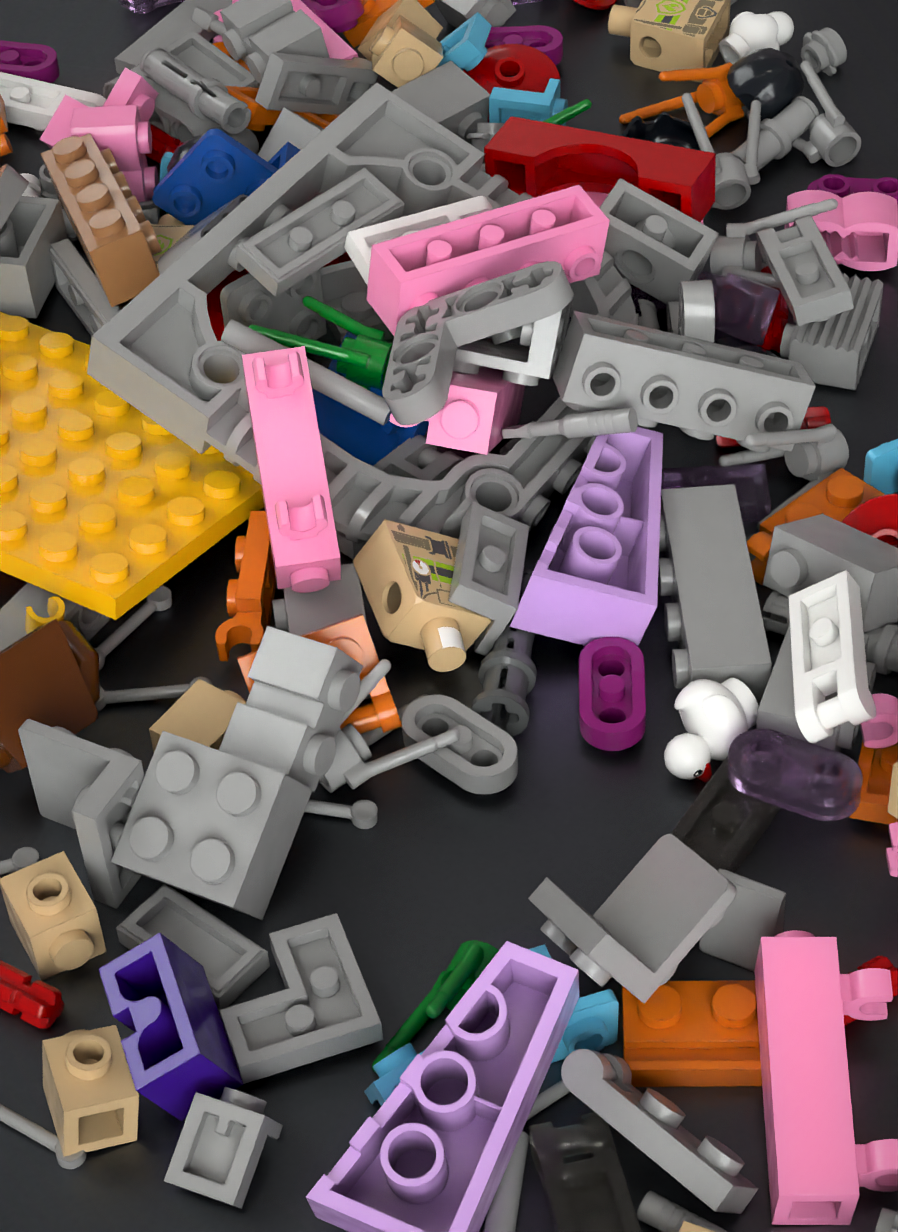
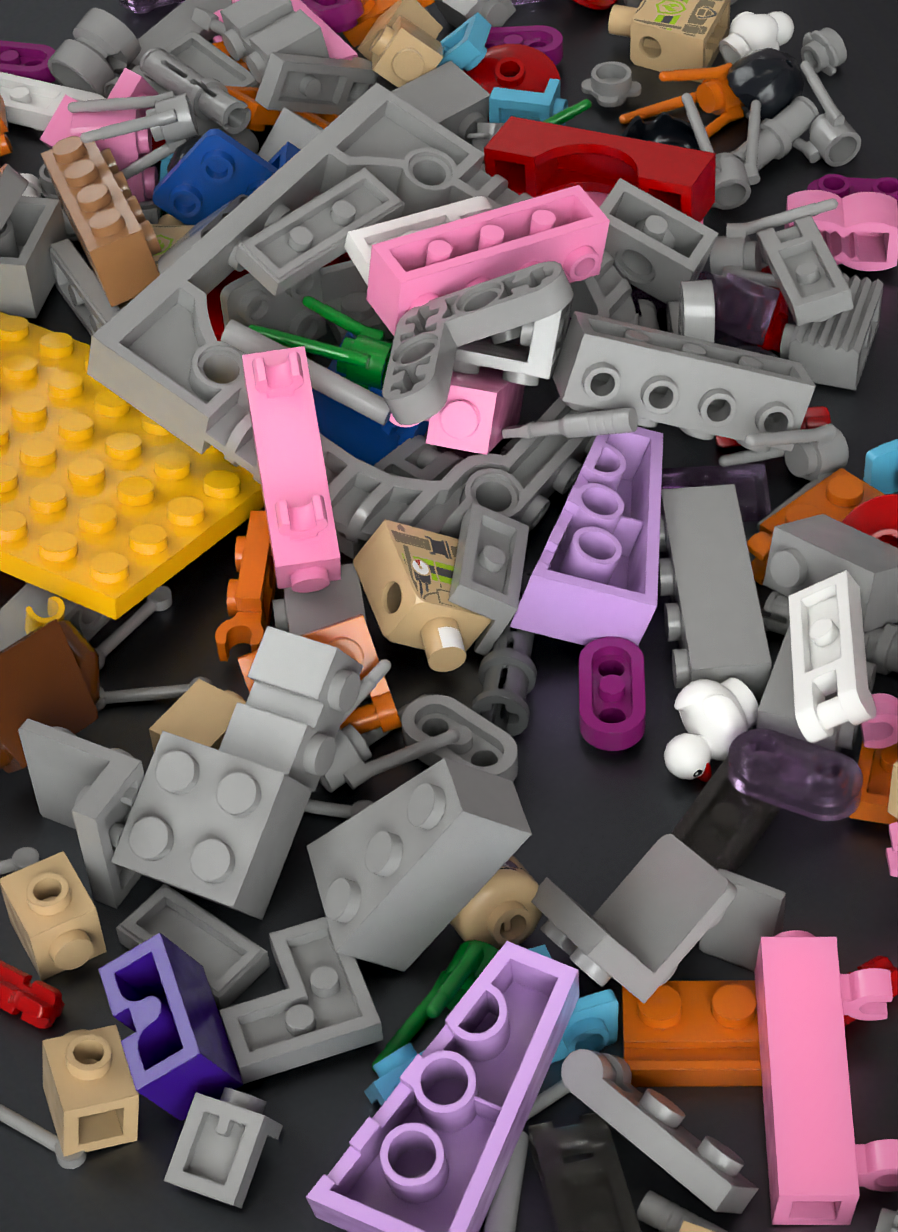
(99, 50): none -> light grey wheel
(168, 120): none -> light grey plant
(415, 860): none -> light grey wedge
(501, 908): none -> tan head
(611, 84): none -> light grey plate

